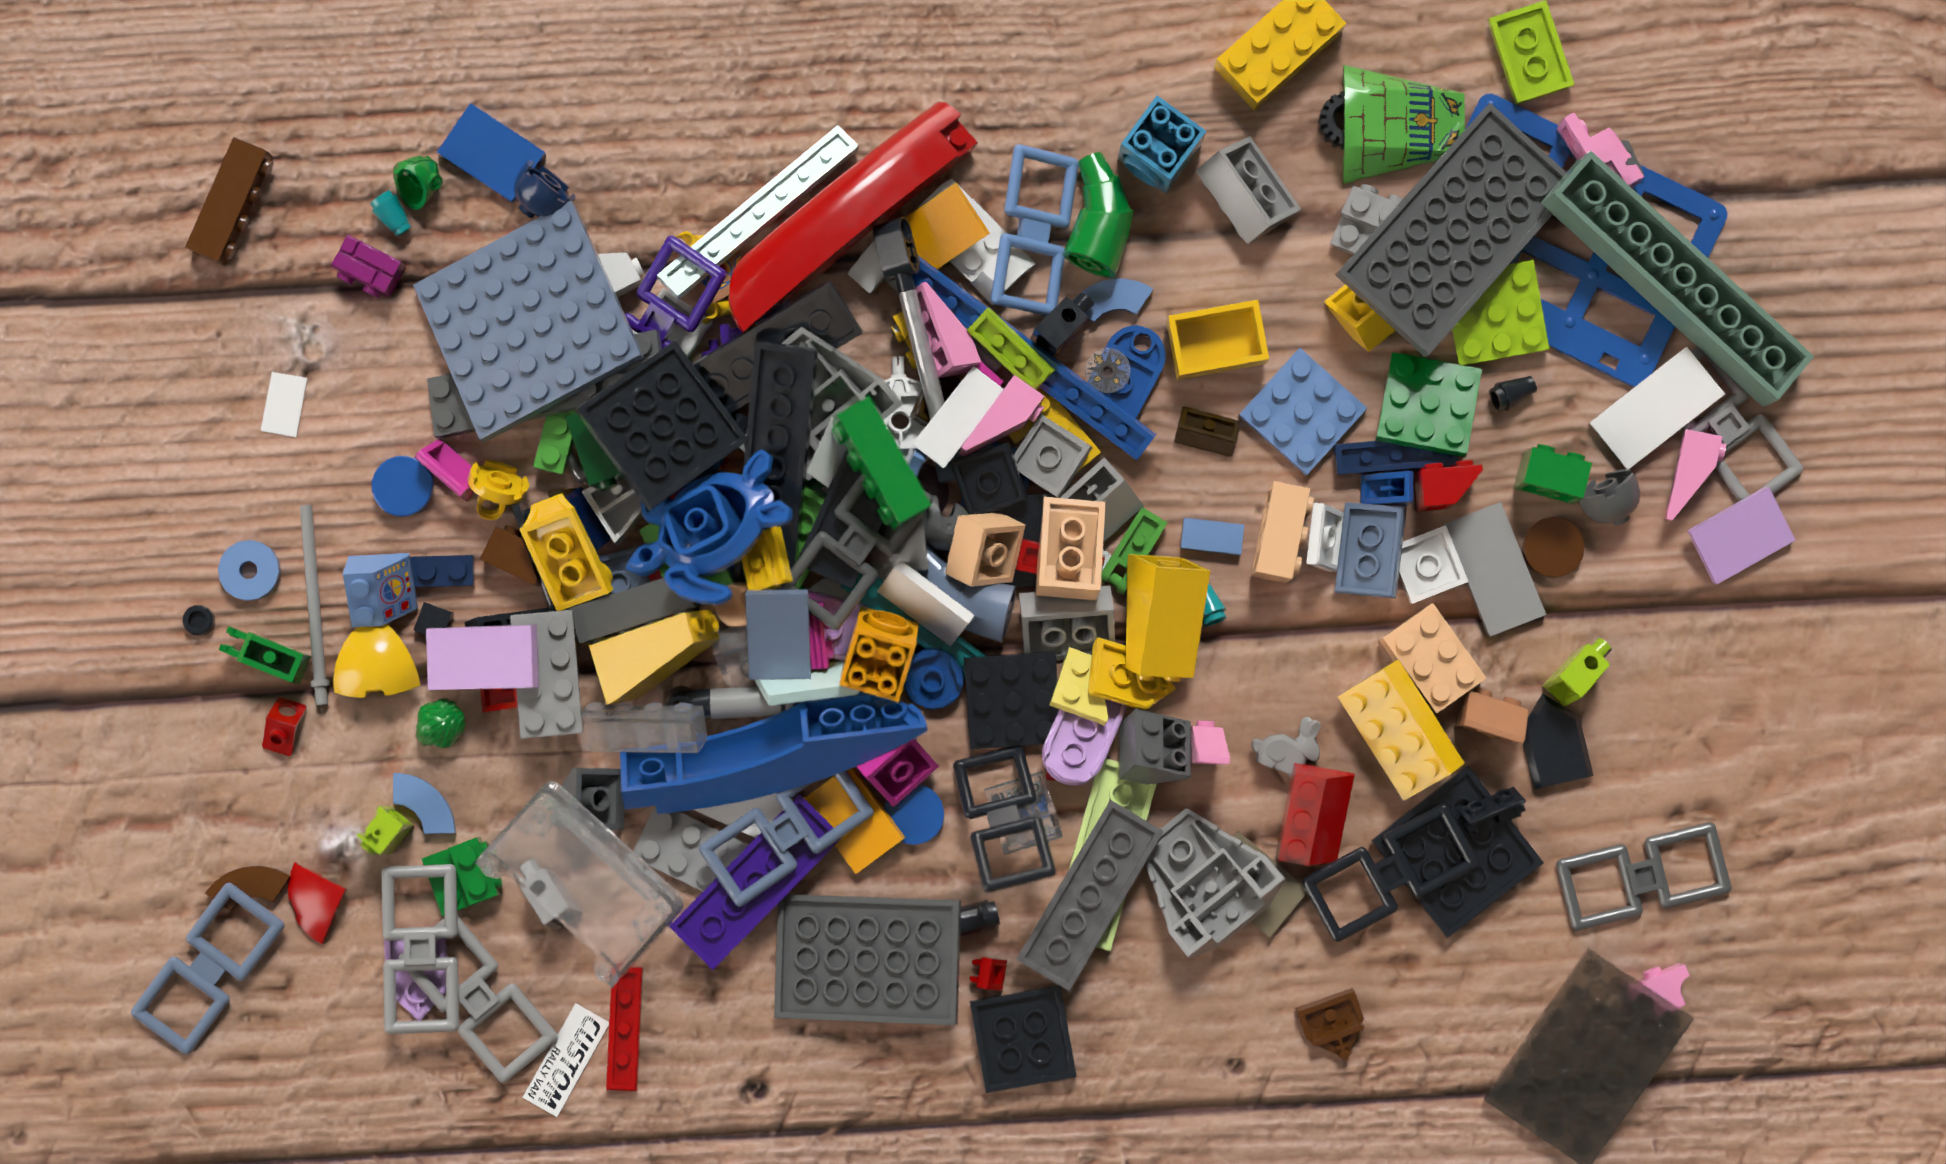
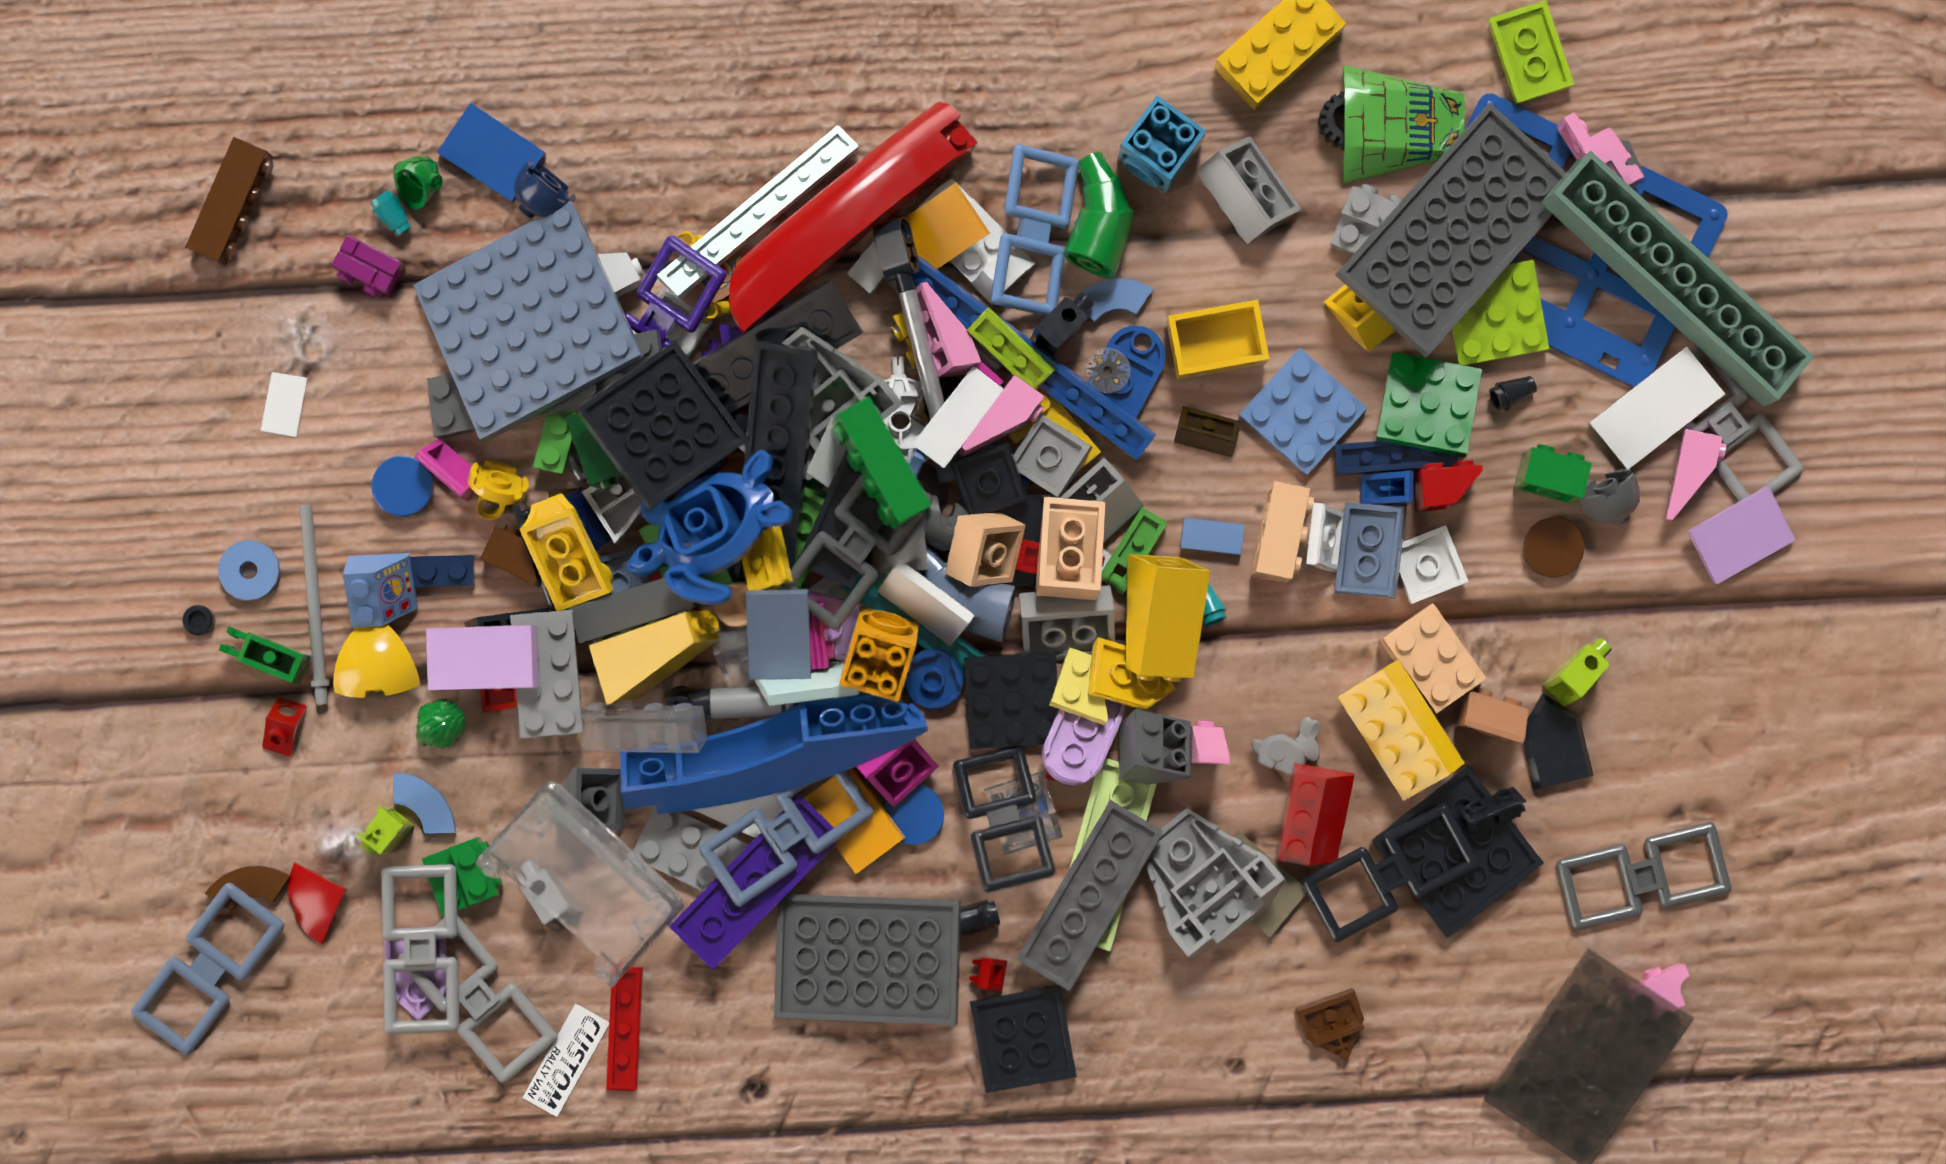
(432, 617): black tile -> none
(1495, 569): light grey tile -> none

